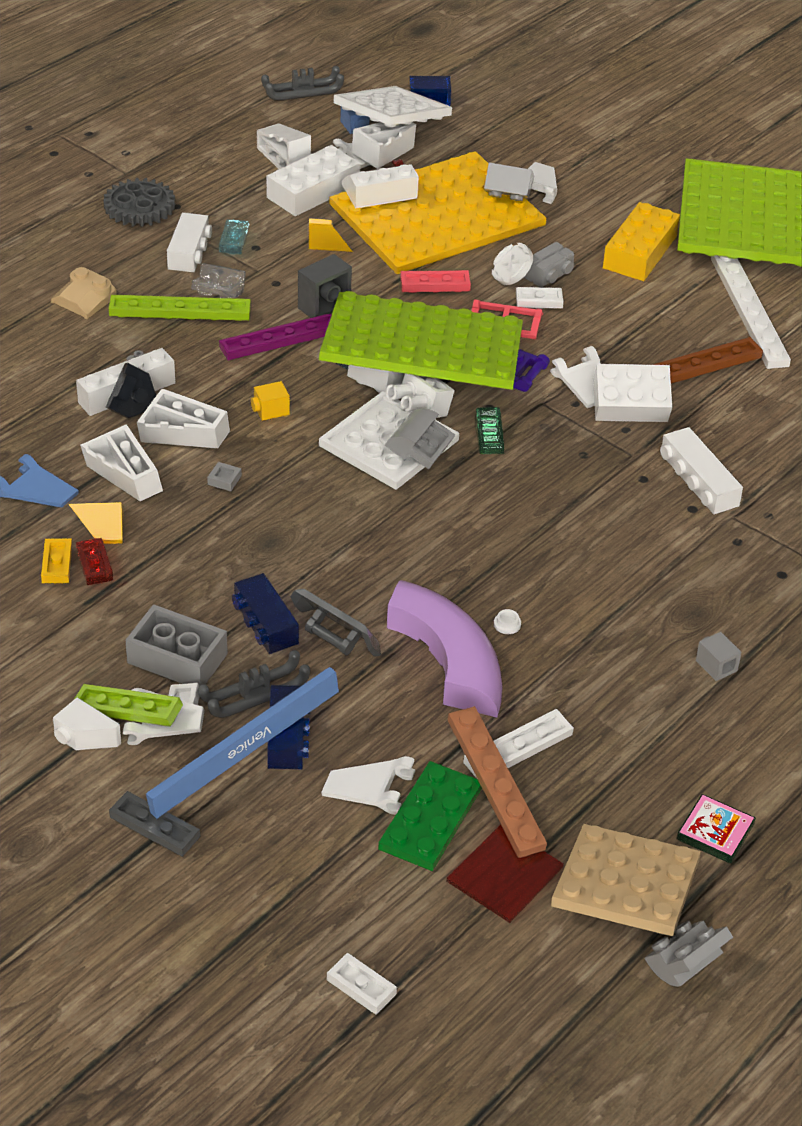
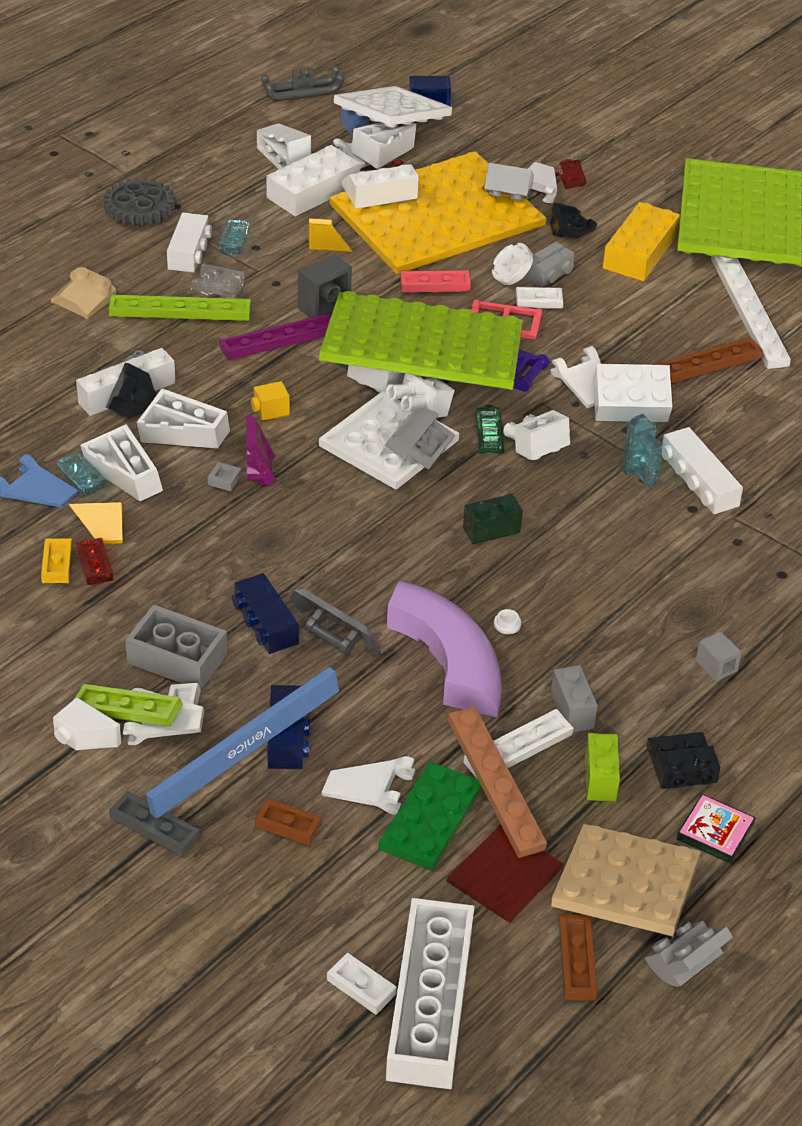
(81, 473): none -> clear light blue plate
(254, 688): dark grey piece -> none
(258, 454): none -> magenta slope
(288, 822): none -> dark orange plate
(430, 994): none -> white brick
(492, 519): none -> clear green brick
(539, 434): none -> white brick
(569, 222): none -> black plate
(571, 173): none -> clear red bracket
(574, 697): none -> light grey brick
(577, 957): none -> dark orange plate
(602, 767): none -> lime brick
(642, 450): none -> clear light blue brick
(683, 760): none -> black plate

